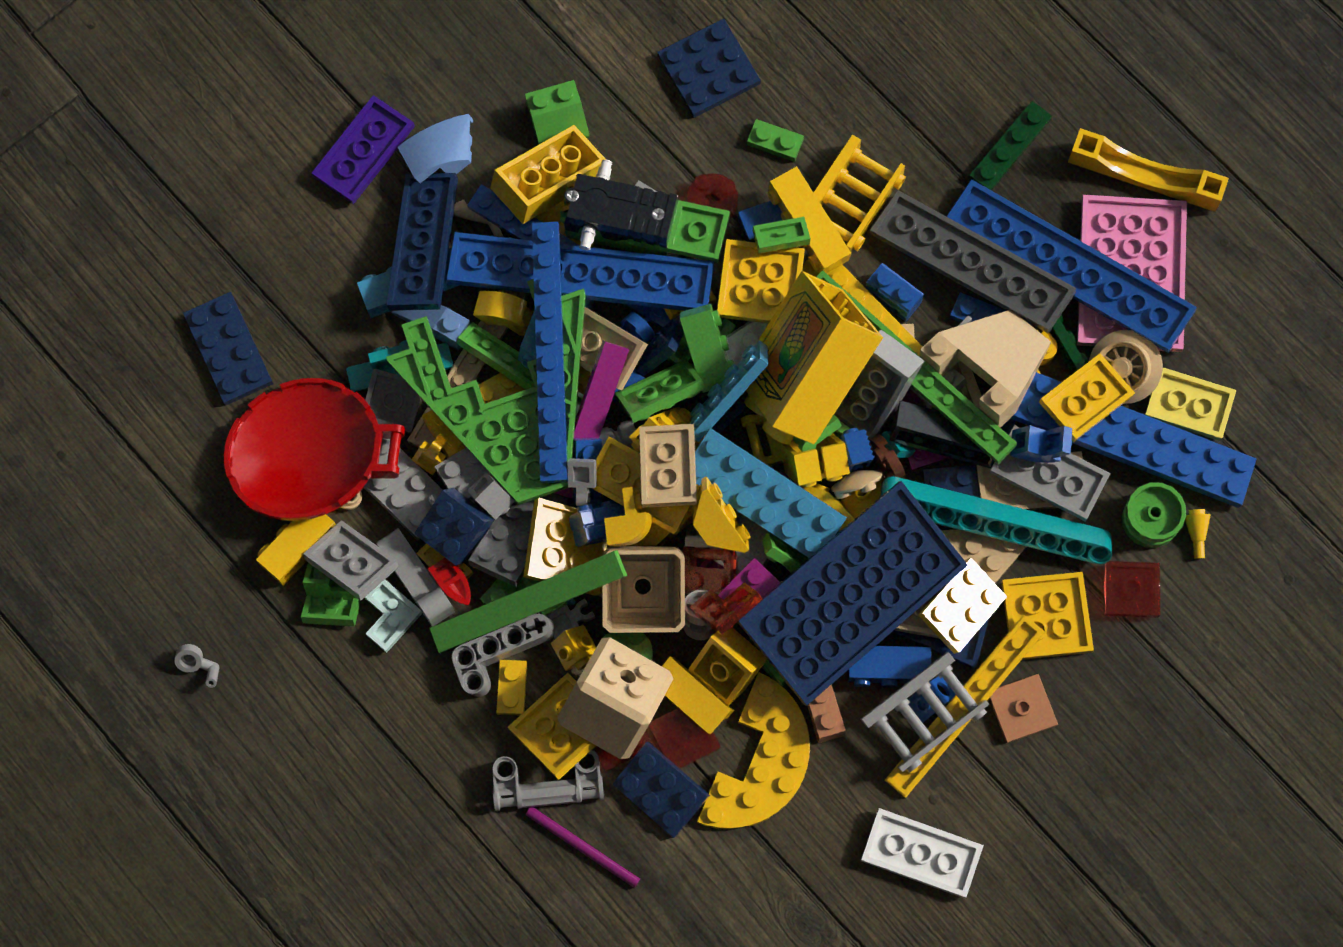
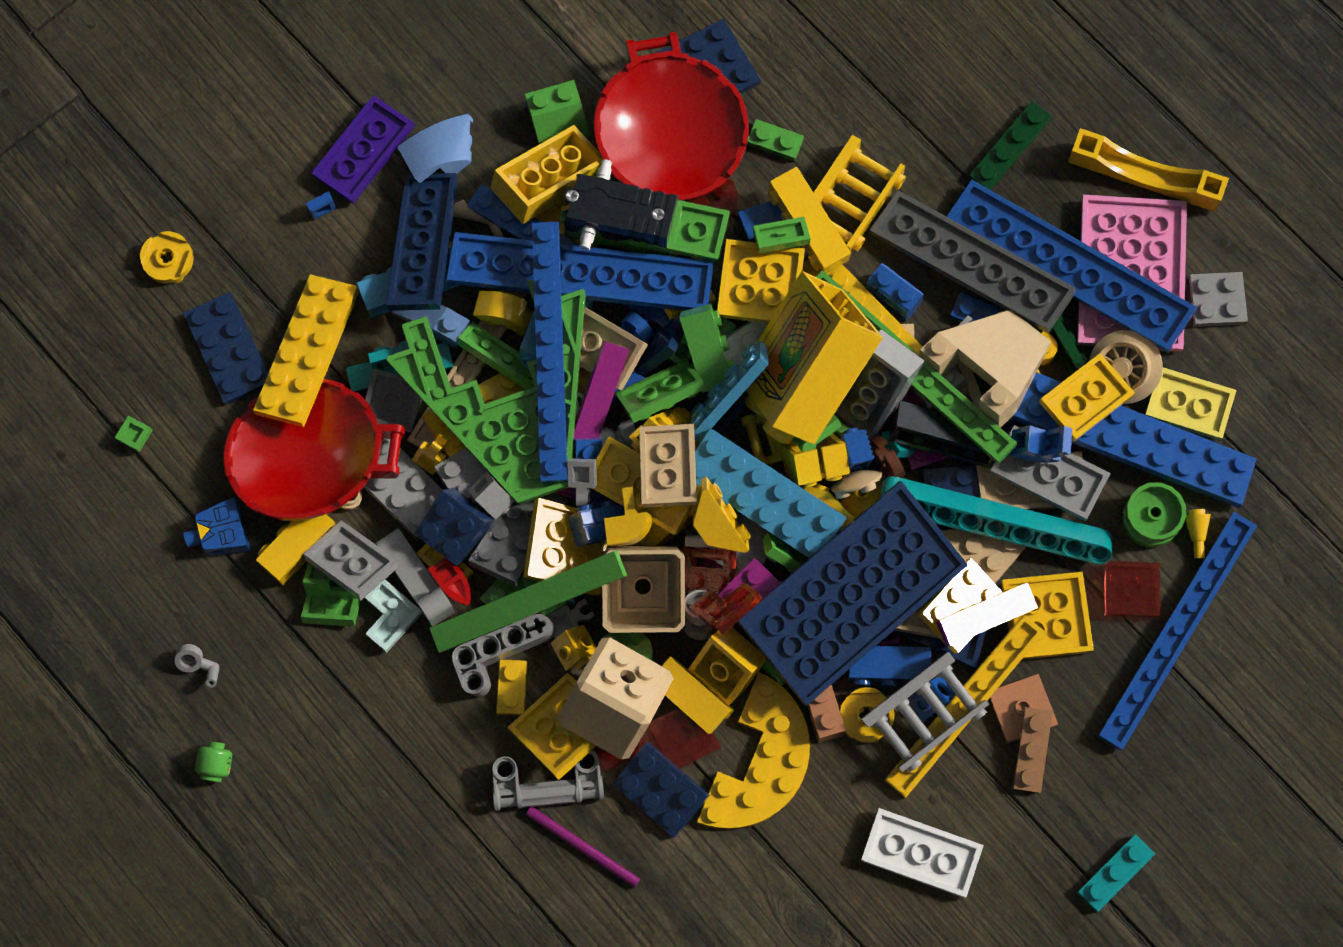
(133, 434): none -> bright green plate
(160, 245): none -> yellow plate
(213, 762): none -> bright green head
(220, 530): none -> blue torso
(306, 350): none -> yellow plate
(321, 205): none -> blue tile
(671, 122): none -> red dish
(854, 705): none -> yellow plate
(891, 642): none -> magenta piece
(986, 614): none -> tile
(1032, 749): none -> medium nougat plate
(1115, 873): none -> teal plate
(1177, 631): none -> blue plate
(1218, 299): none -> light grey plate

